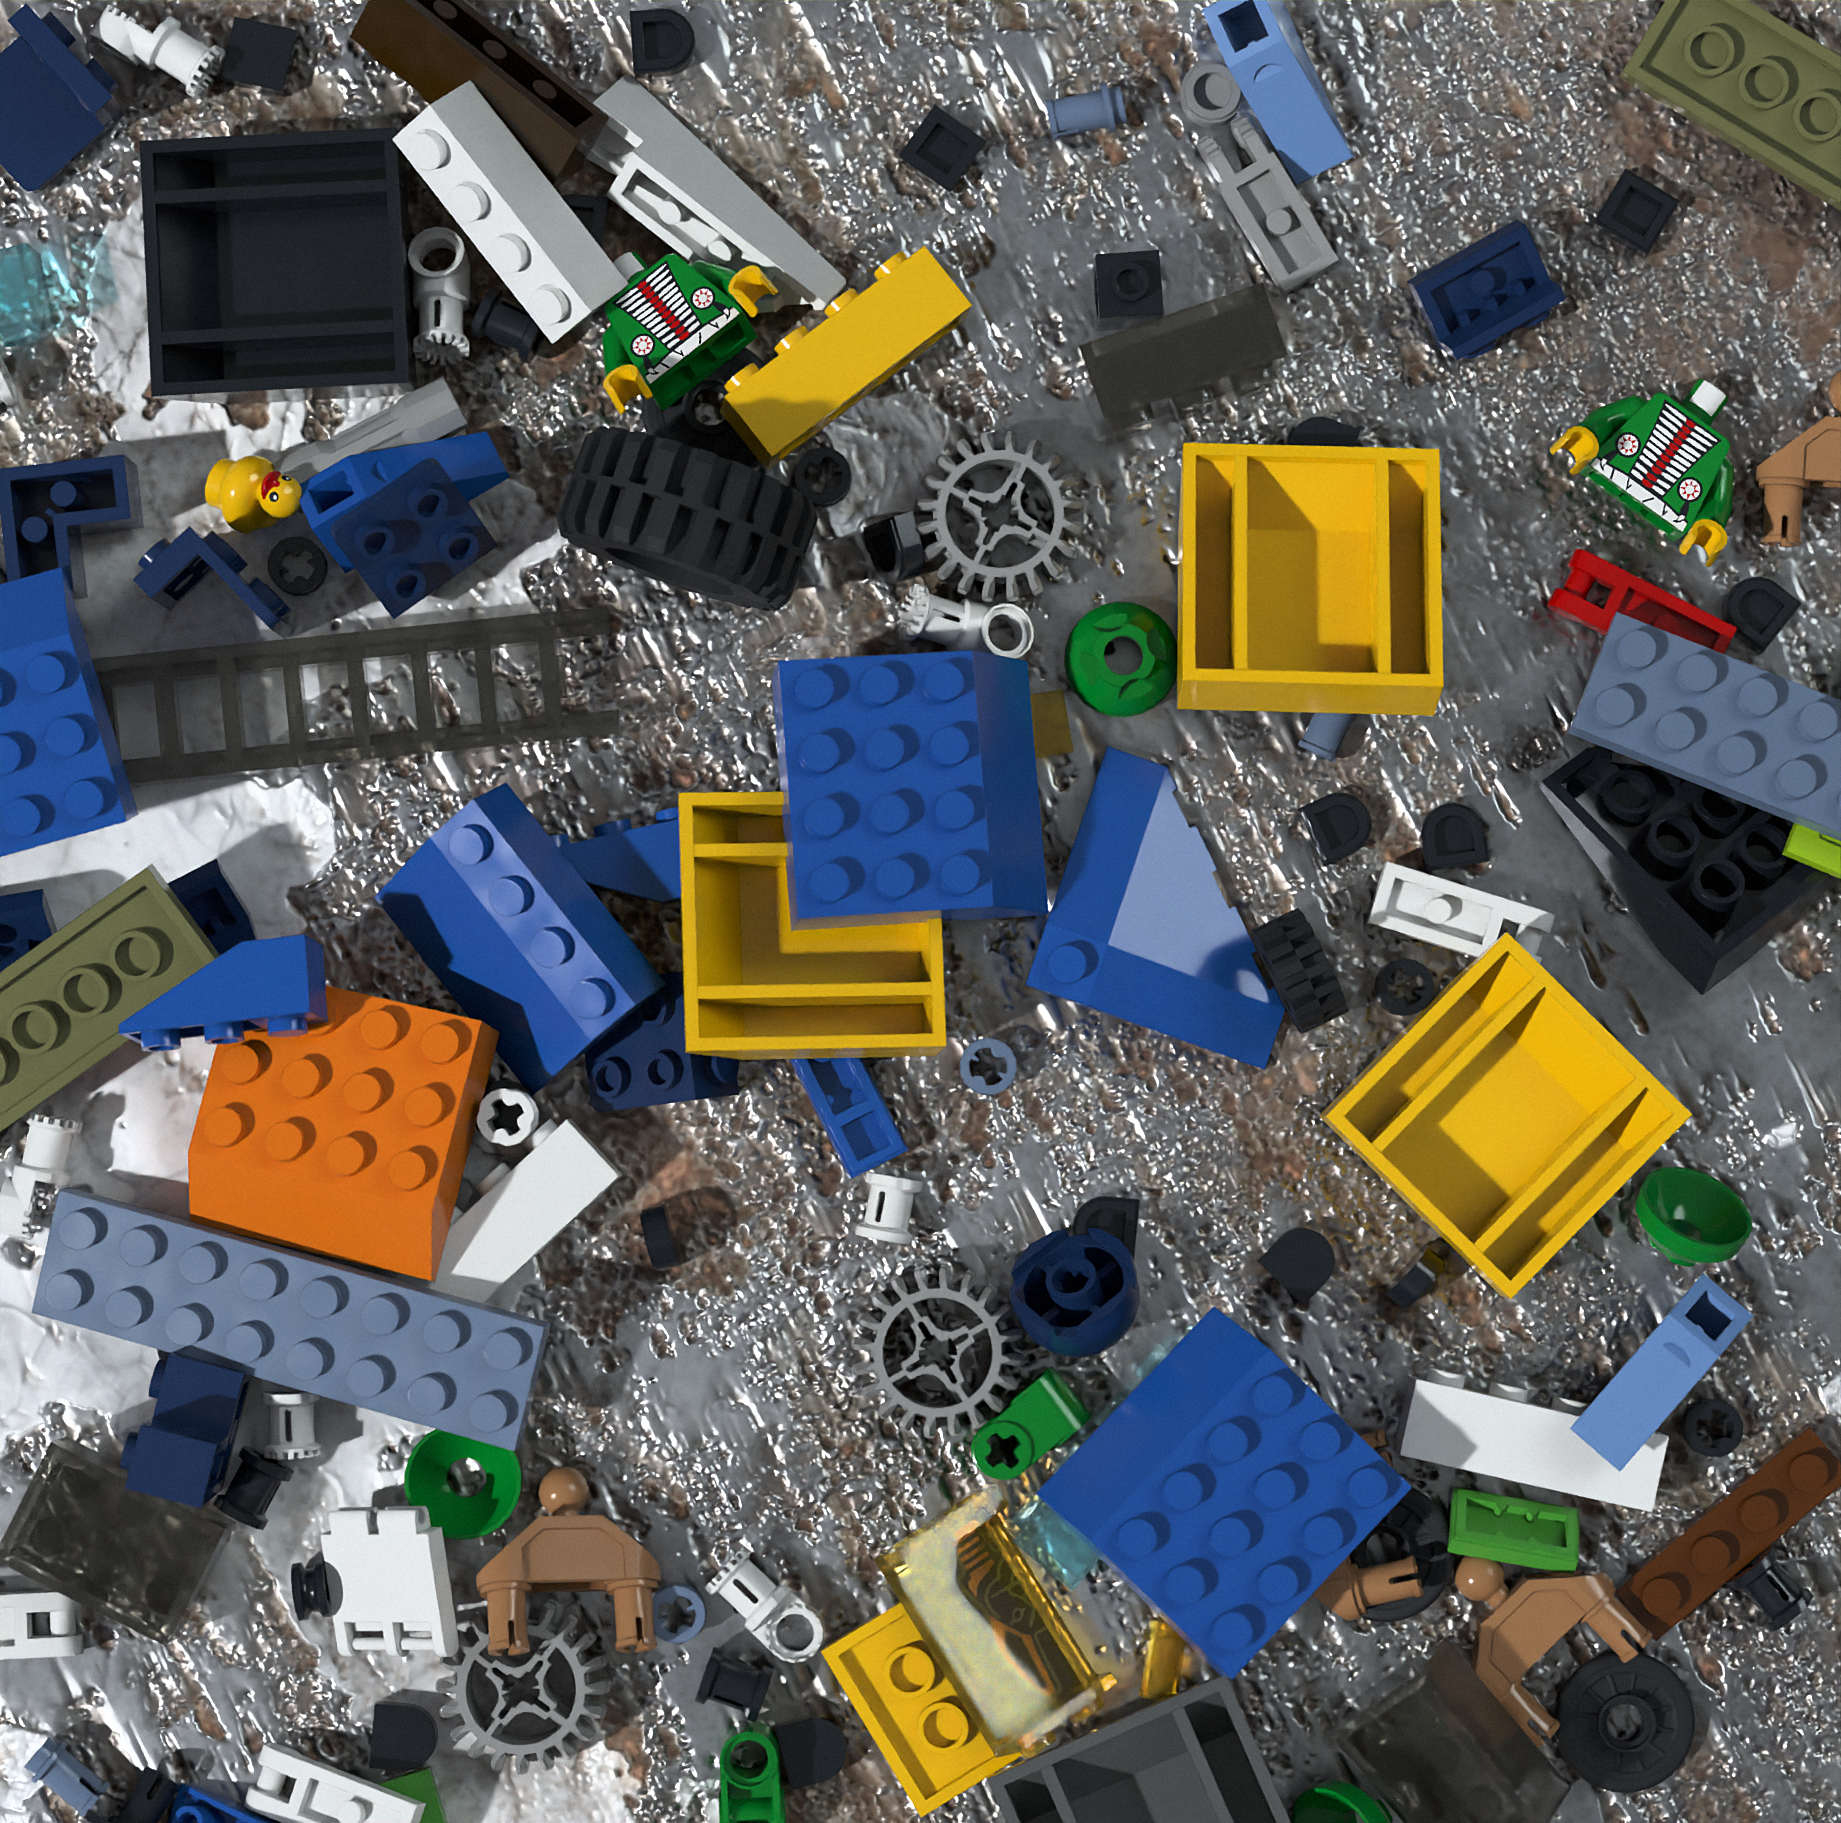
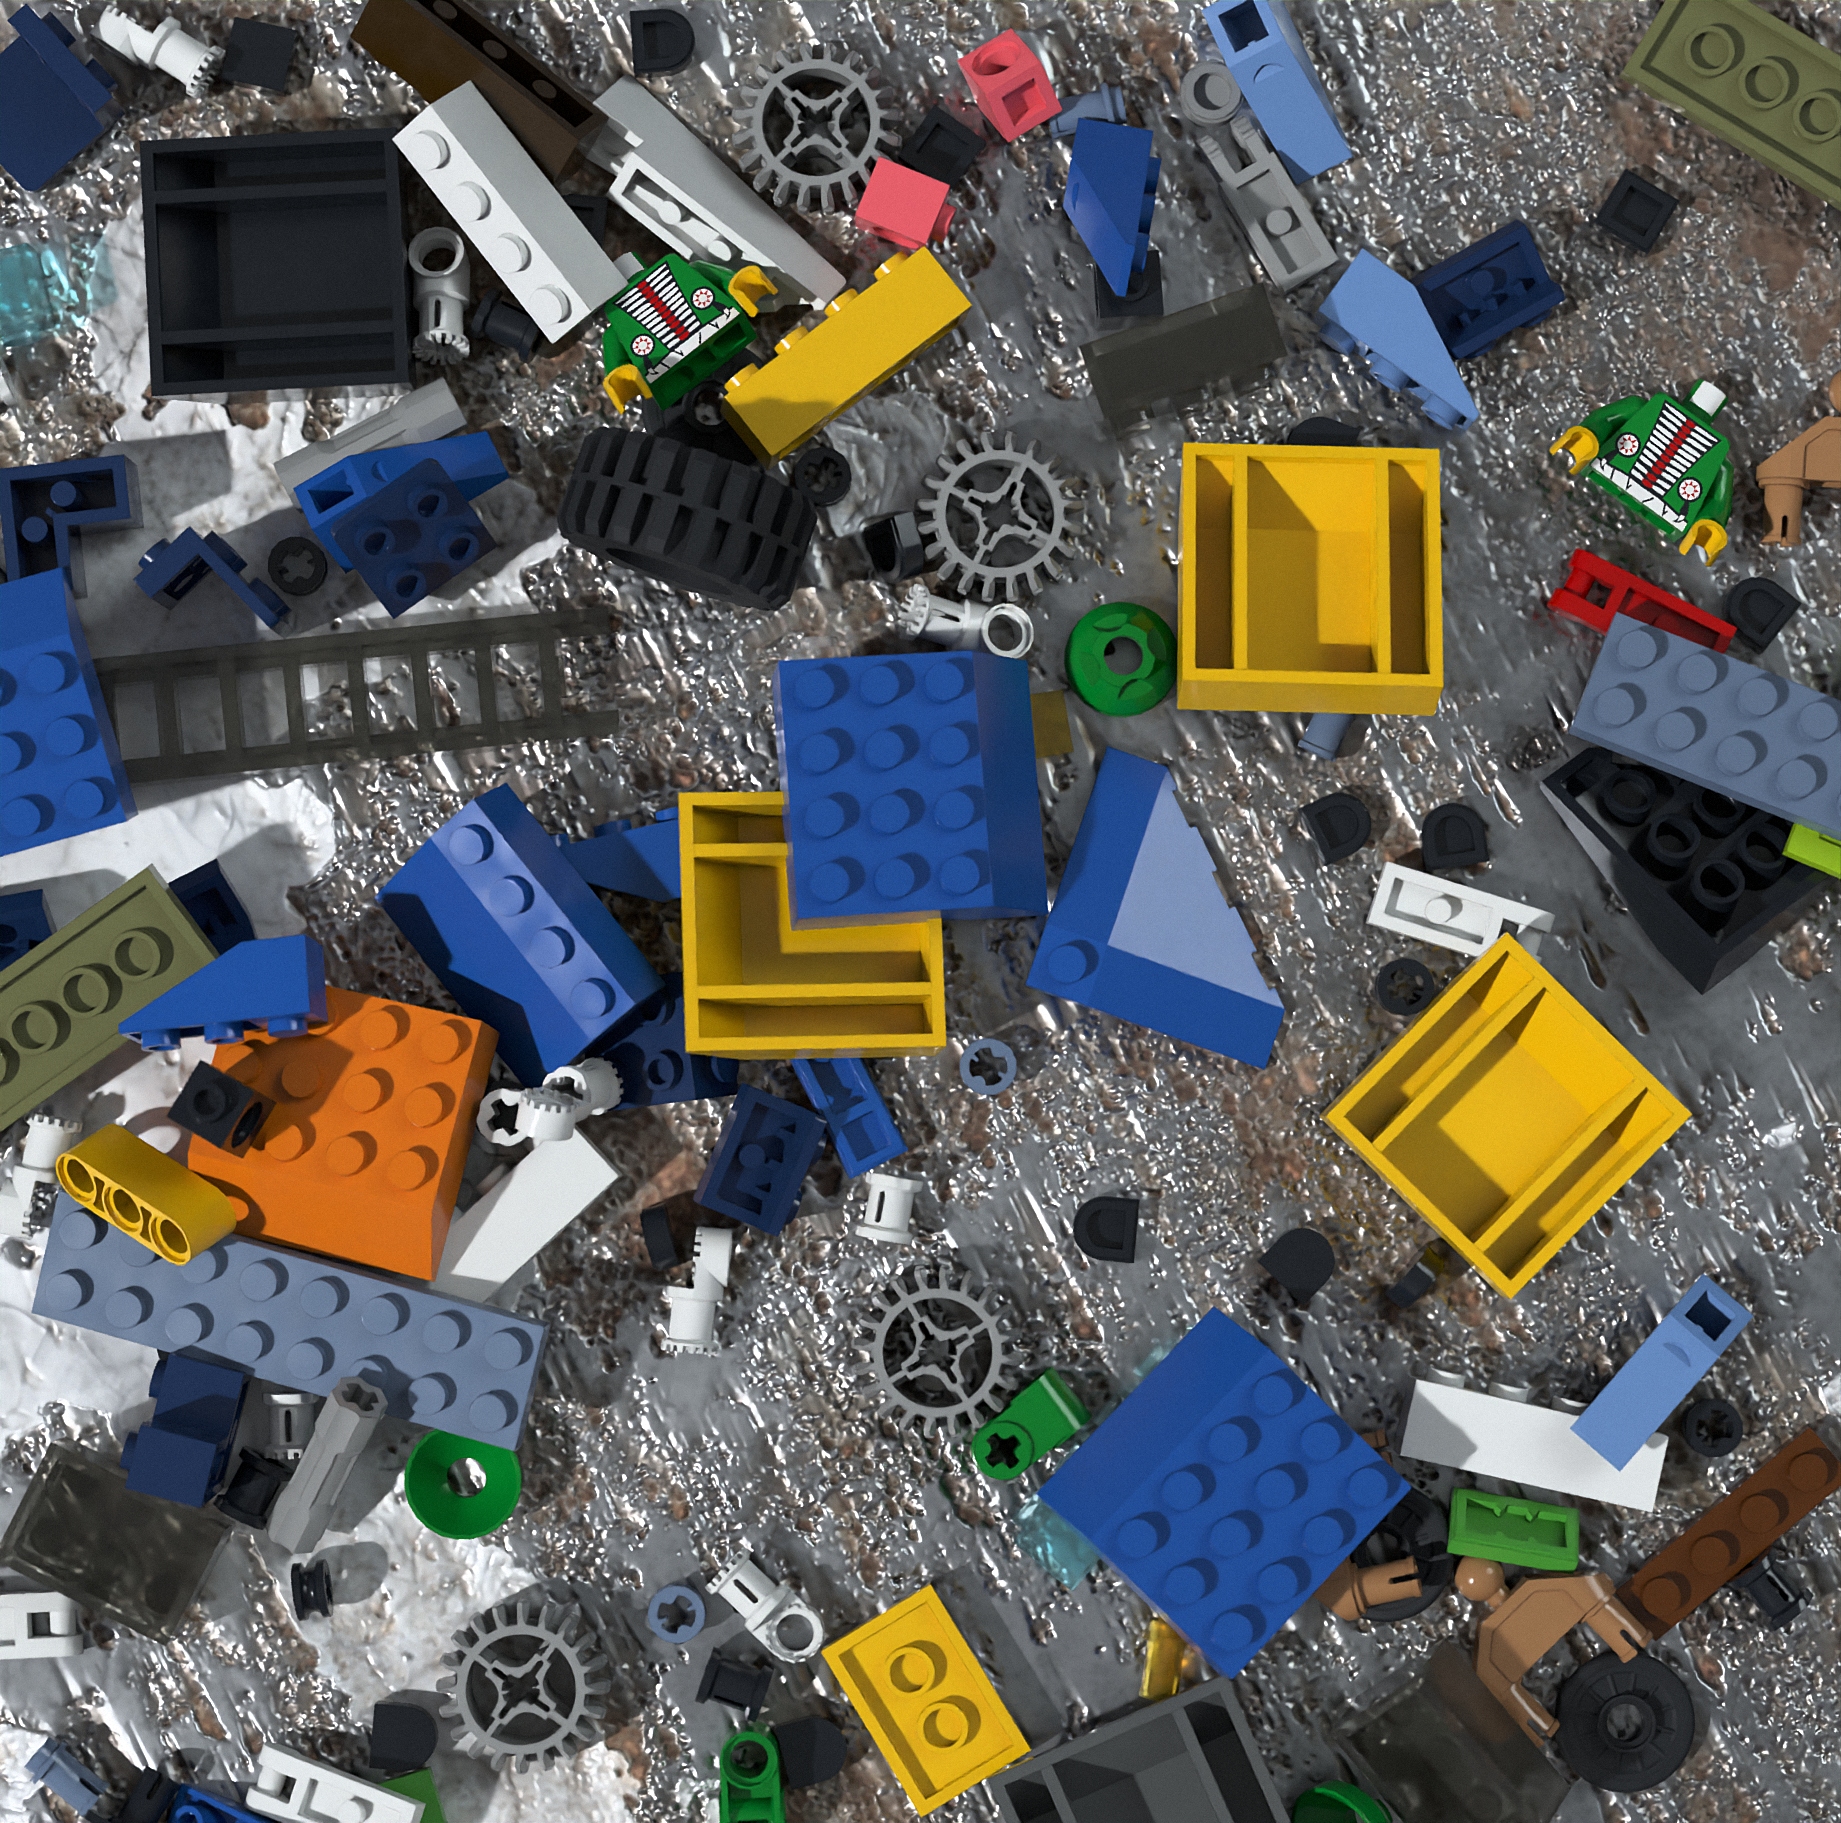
(146, 1194): none -> yellow beam
(221, 1109): none -> black brick
(251, 493): yellow animal -> none
(335, 1446): none -> light grey axle
(388, 1577): white plate -> none
(568, 1097): none -> white connector
(569, 1556): medium nougat connector -> none
(695, 1305): none -> white connector
(762, 1160): none -> dark blue bracket
(836, 106): none -> light grey gear
(905, 206): none -> coral brick
(993, 1626): clear yellow panel -> none
(1009, 85): none -> coral brick
(1075, 1292): dark blue cylinder -> none
(1113, 196): none -> blue slope
(1299, 970): black tyre -> none
(1390, 327): none -> medium blue slope
(1692, 1216): green piece -> none

